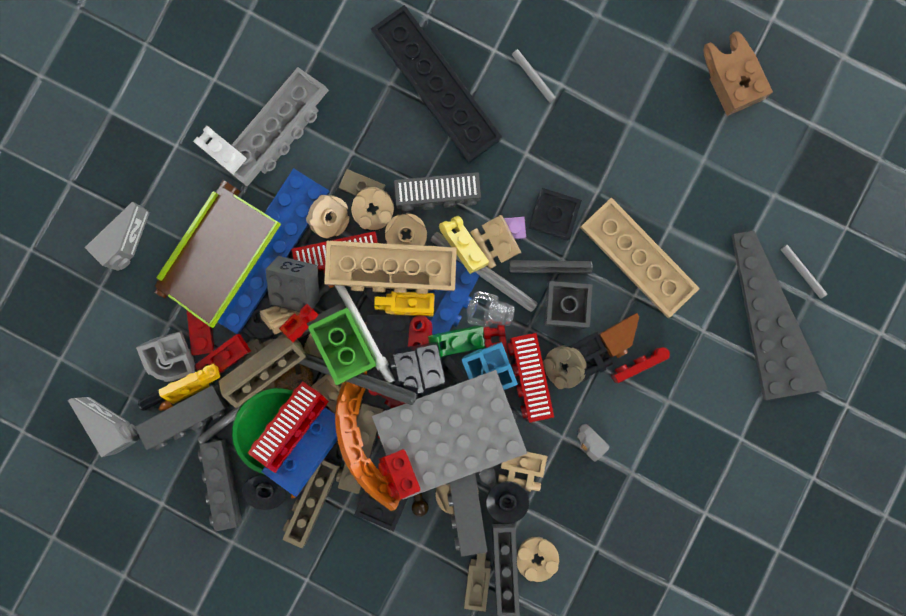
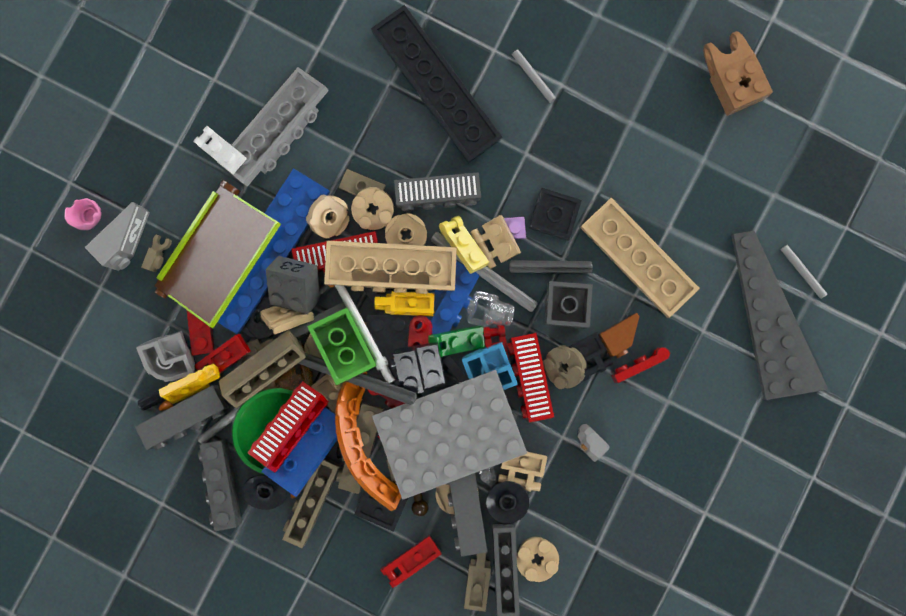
(83, 214): none -> bright pink hair
(104, 427): light grey slope -> none
(153, 258): none -> dark tan plate
(297, 324): red plate -> none
(399, 475): red bracket -> none
(411, 561): none -> red plate

